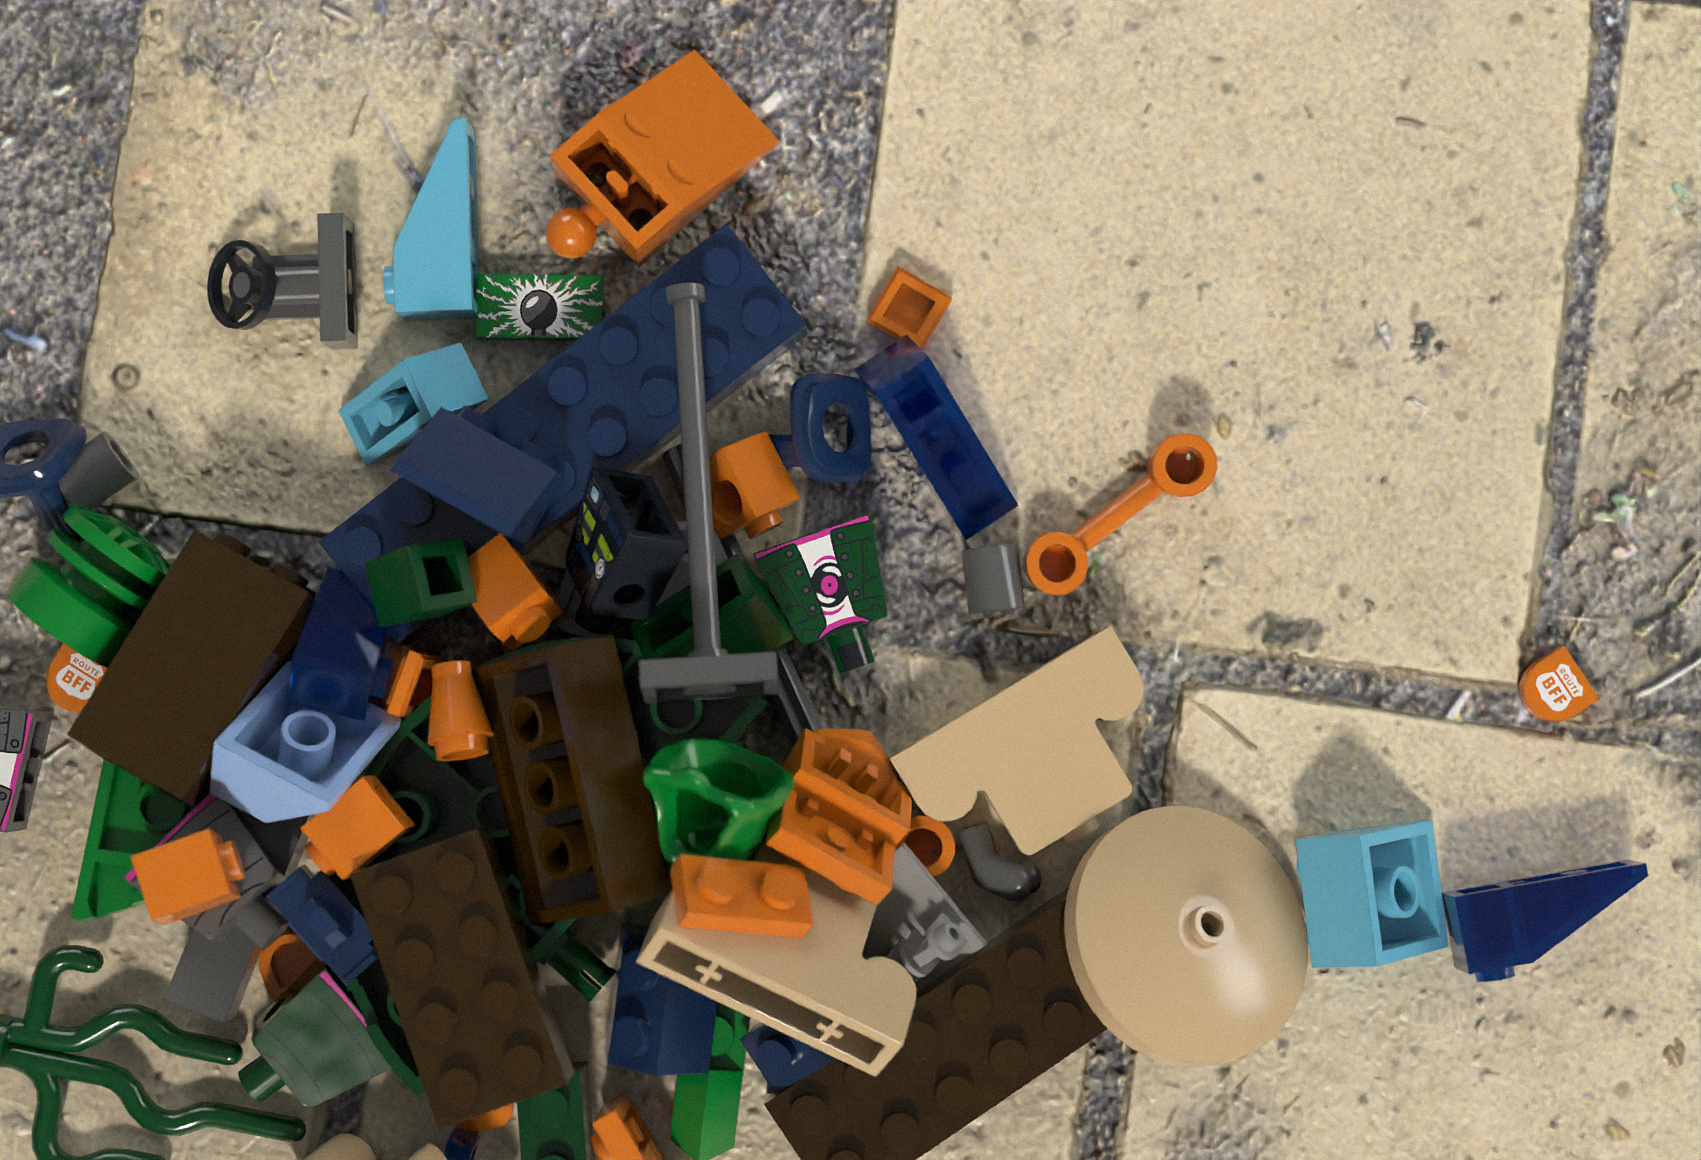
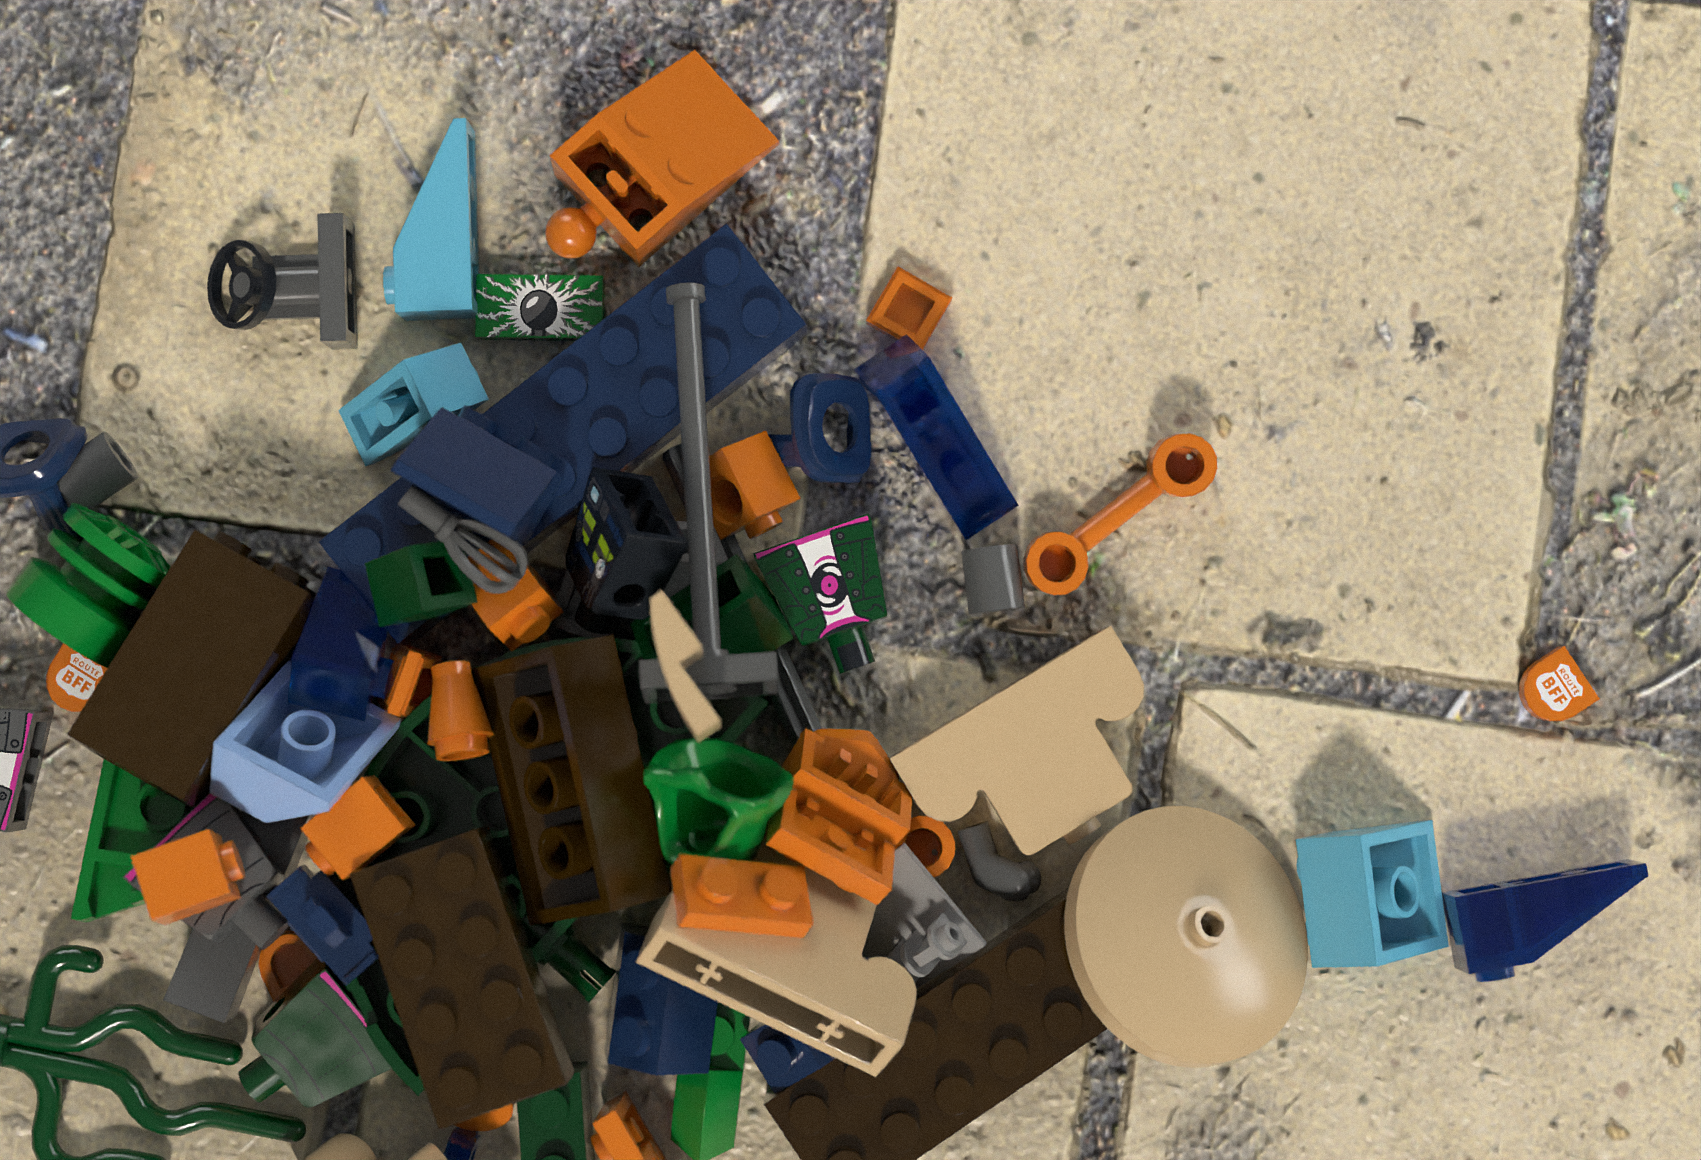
(456, 531): none -> dark grey piece
(677, 651): none -> tan slope

